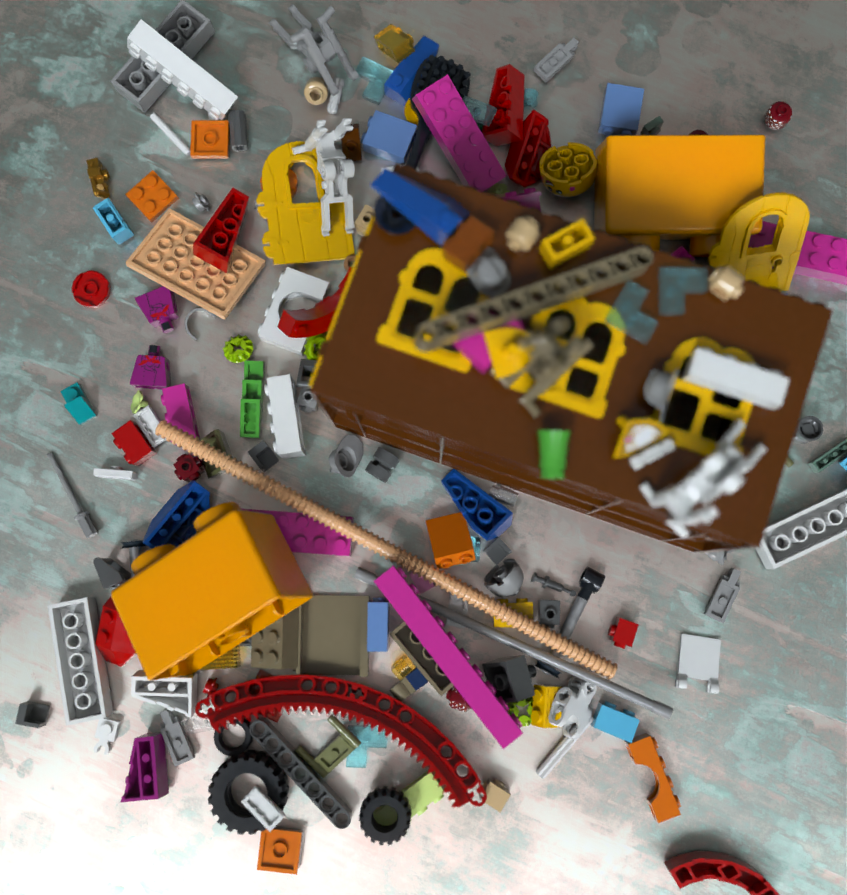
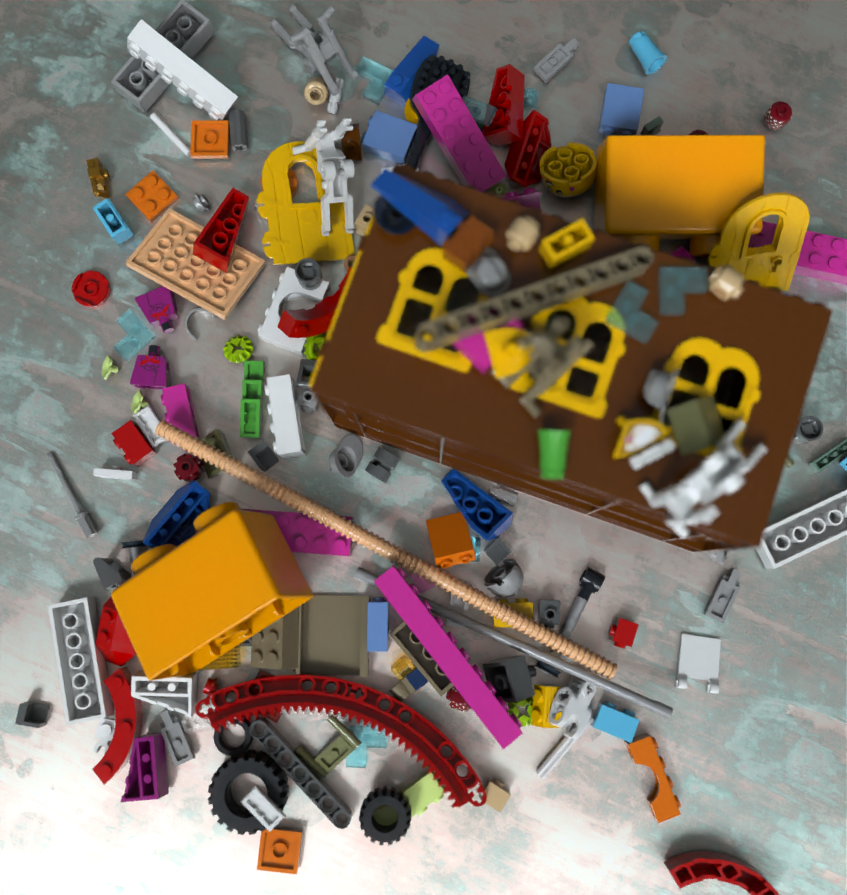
(78, 403): teal slope -> none
(108, 367): none -> yellowish green plant
(127, 725): none -> red brick
(137, 335): none -> clear light blue tile
(308, 274): none -> dark grey wheel
(395, 43): clear yellow brick -> none
(546, 582): dark grey piece -> none
(647, 52): none -> medium azure plant
(696, 425): none -> olive slope
(736, 378): white brick -> none

